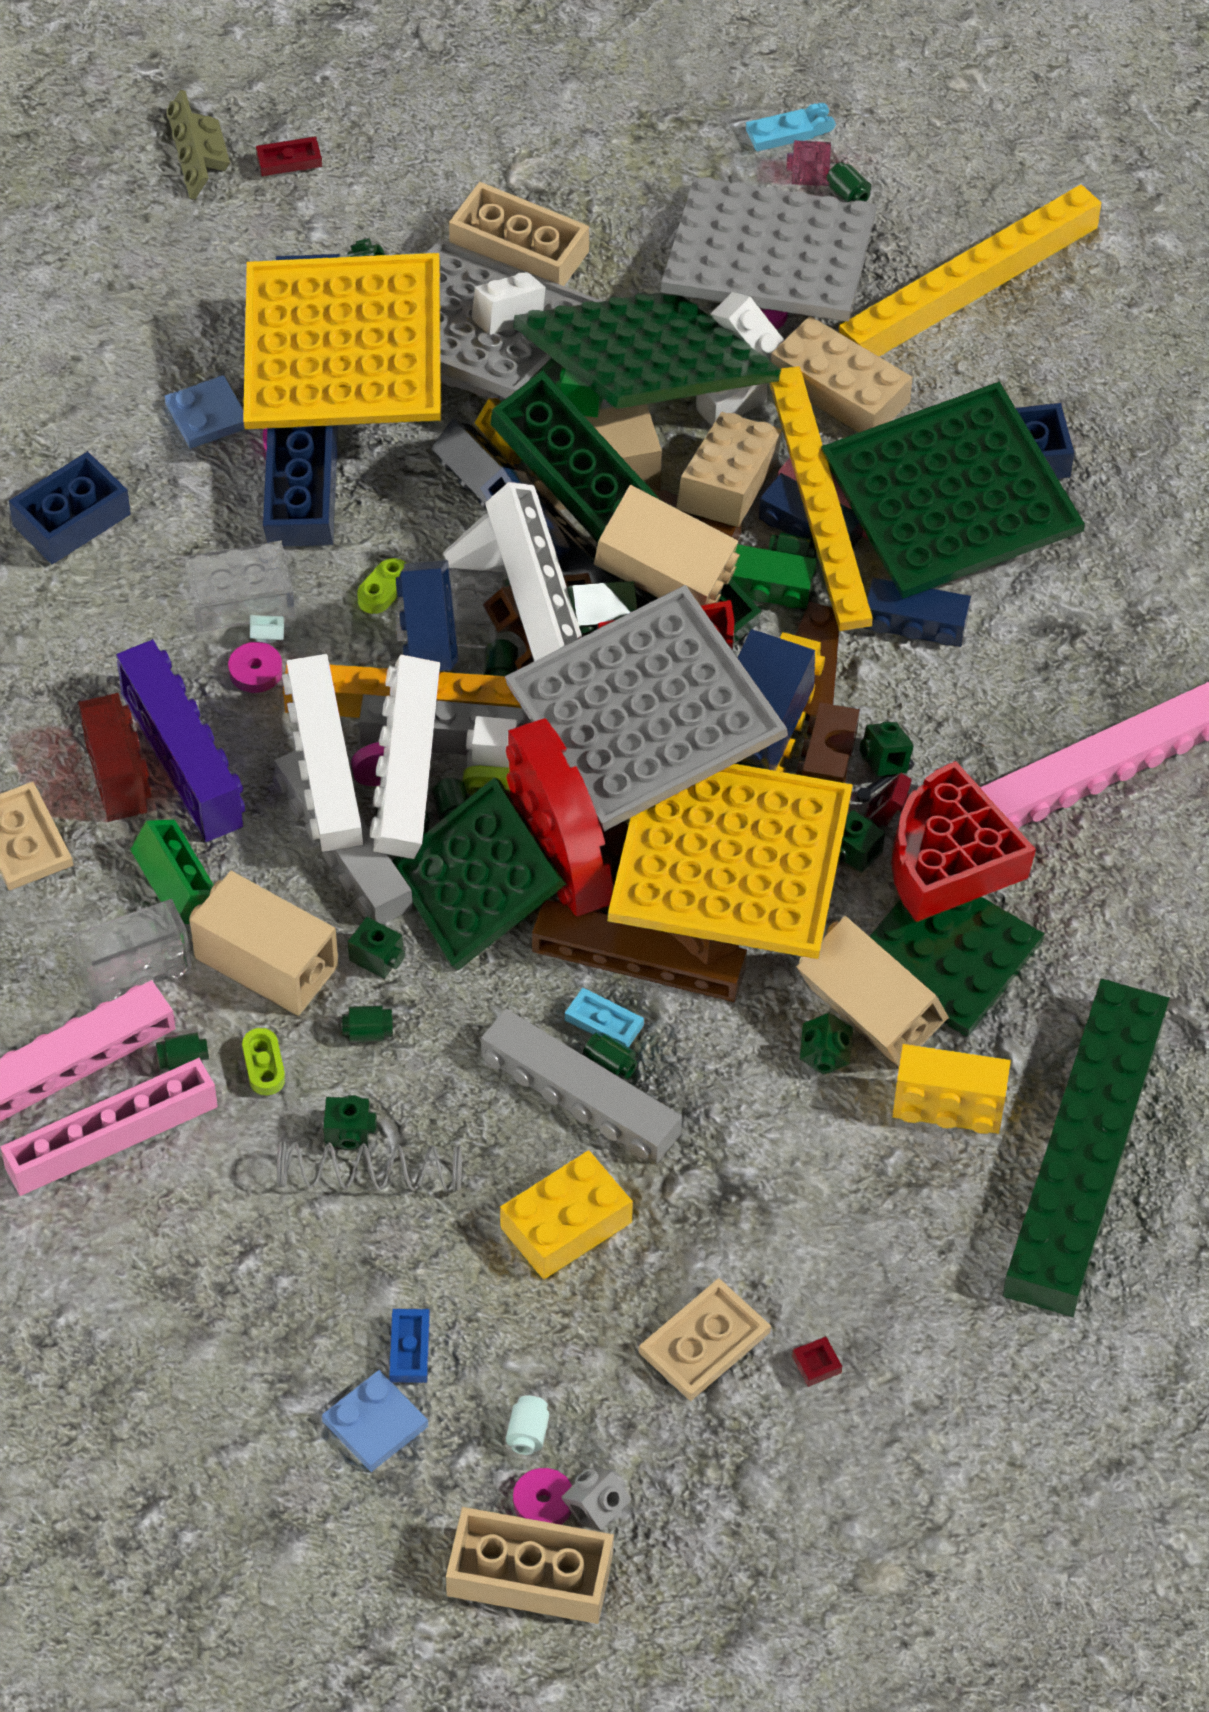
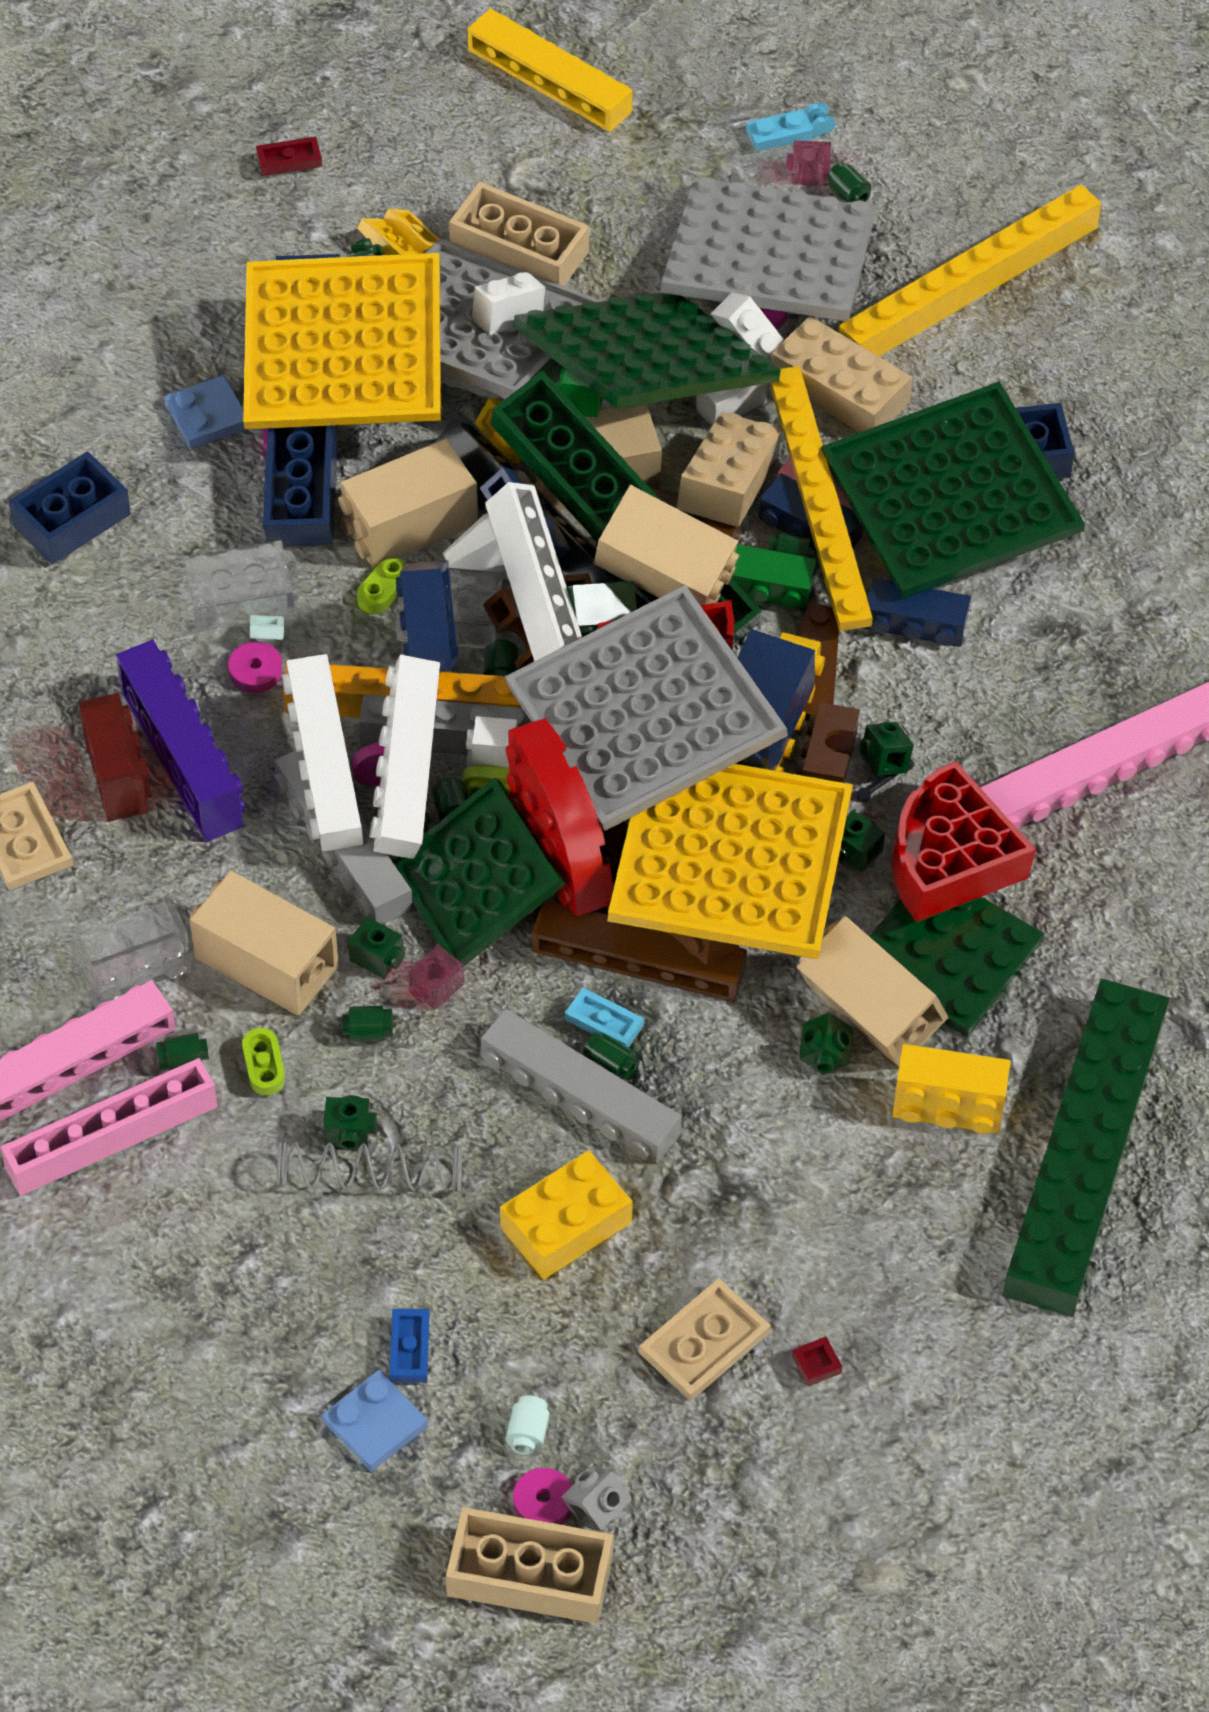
(171, 866): green brick -> none
(197, 143): olive bracket -> none
(398, 233): none -> yellow slope
(408, 503): none -> tan brick
(437, 965): none -> clear pink brick
(550, 70): none -> yellow brick
(889, 800): dark red plate -> none

